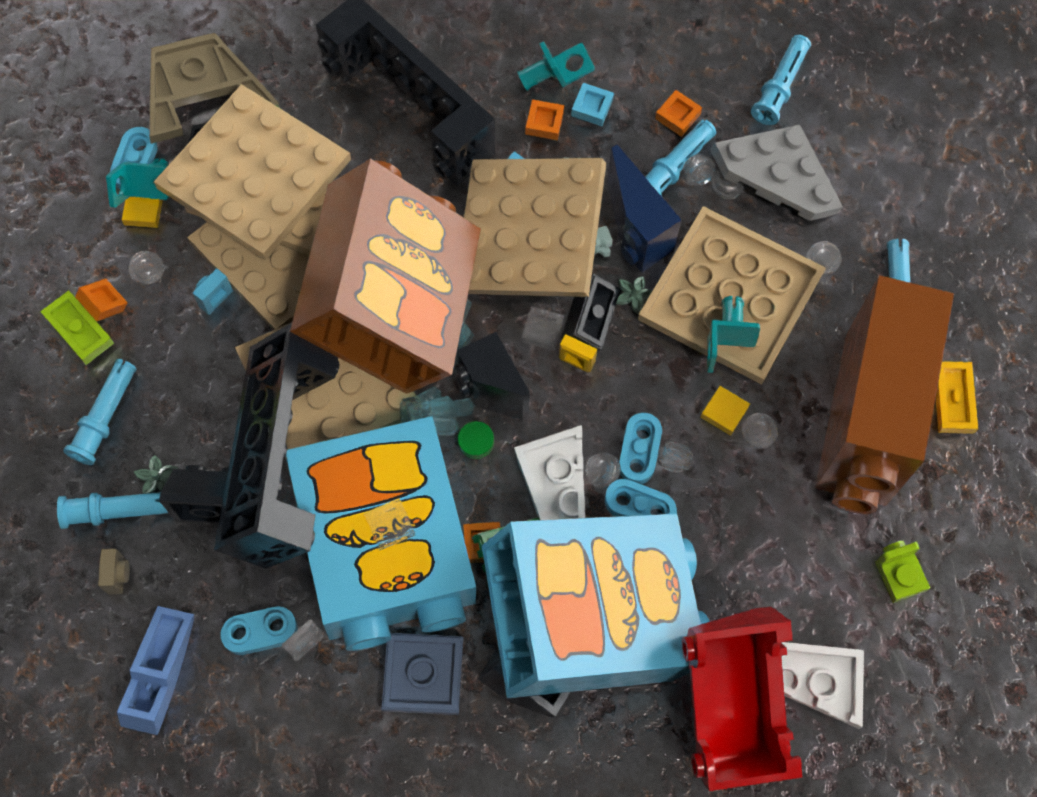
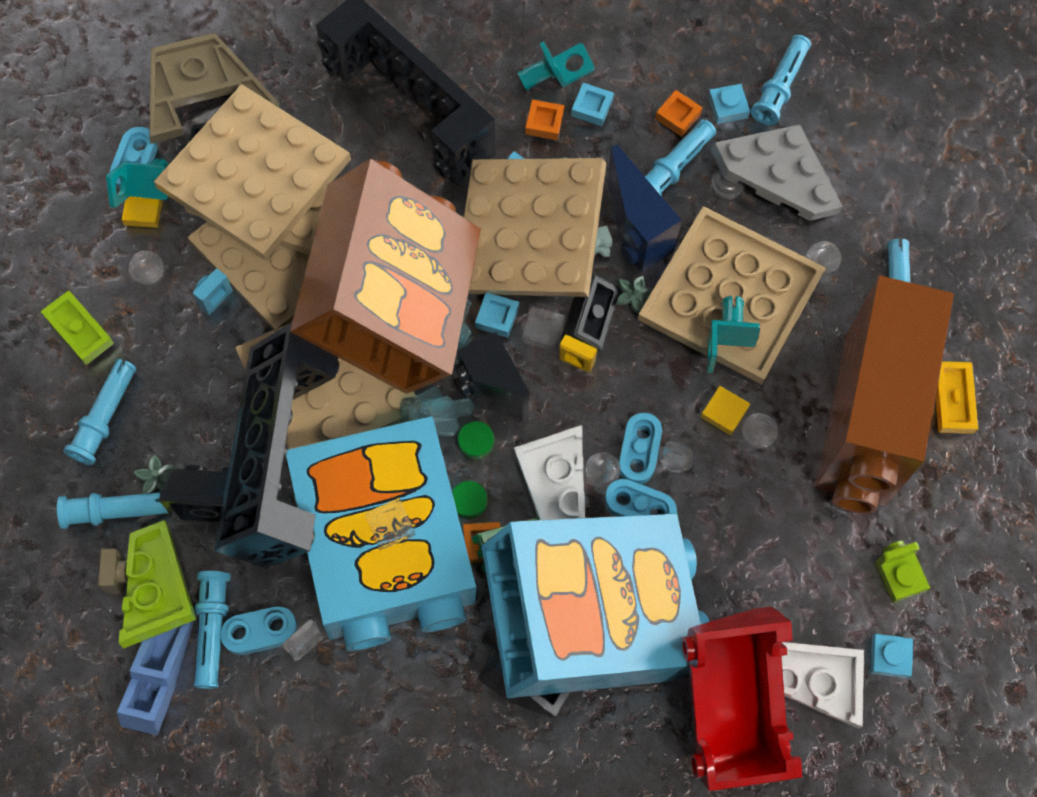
(101, 299): orange plate -> none
(155, 586): none -> lime wing
(211, 612): none -> medium azure pin
(422, 674): sand blue plate -> none
(469, 499): none -> green tile
(497, 314): none -> medium azure plate
(699, 169): clear plate -> none
(728, 104): none -> medium azure plate
(891, 656): none -> medium azure plate

